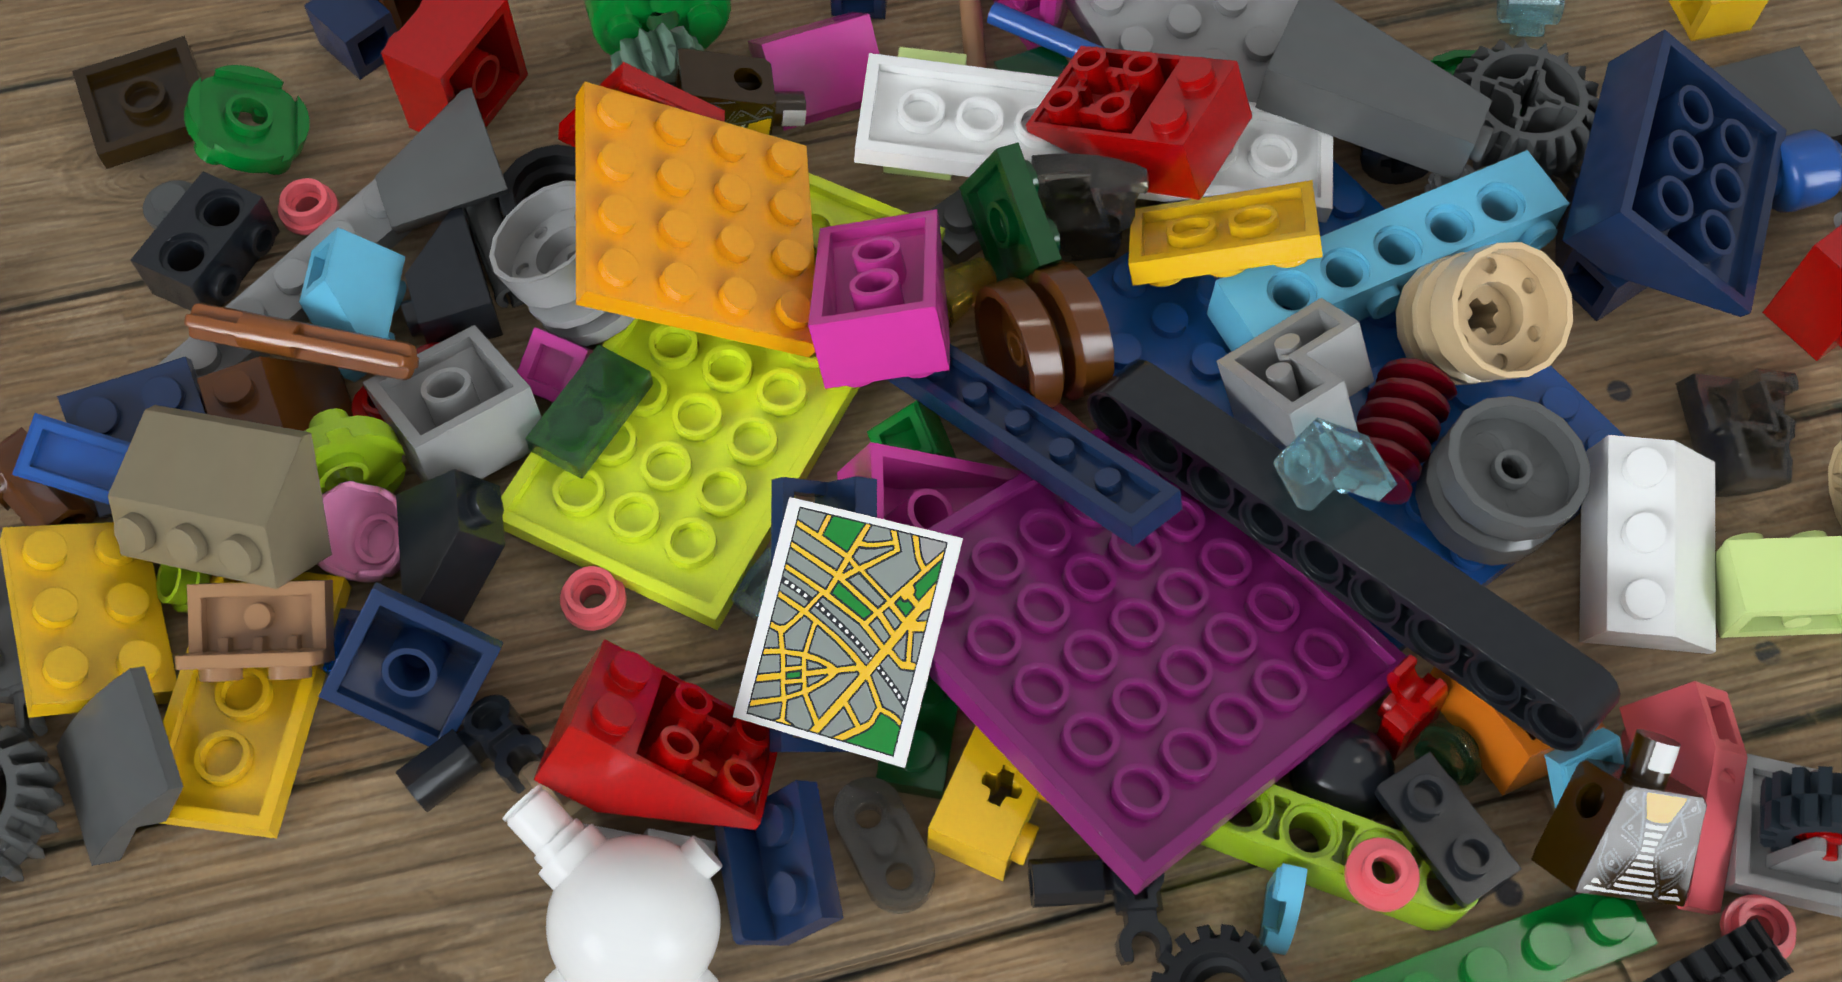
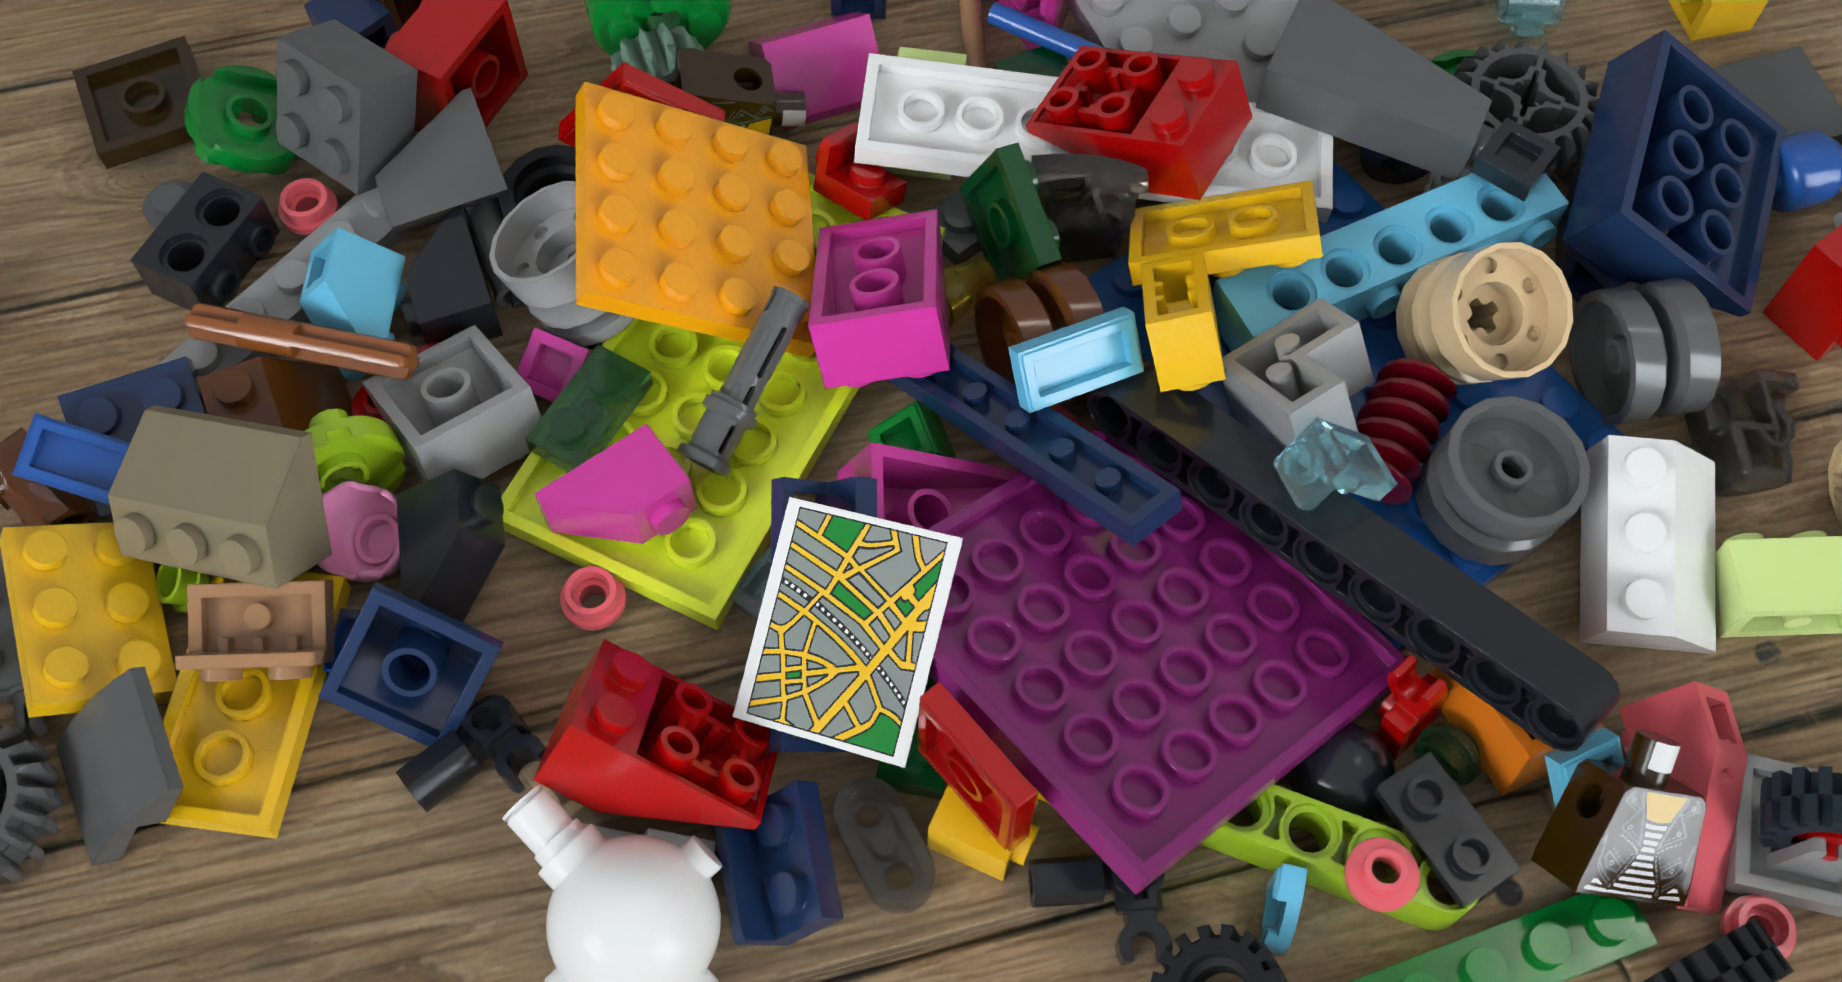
(343, 102): none -> dark grey brick
(621, 493): none -> dark pink slope
(732, 407): none -> dark grey pin
(854, 186): none -> red bracket
(975, 767): none -> red tile
(1076, 359): none -> medium azure tile
(1182, 323): none -> yellow brick
(1515, 159): none -> black plate
(1645, 350): none -> dark grey wheel

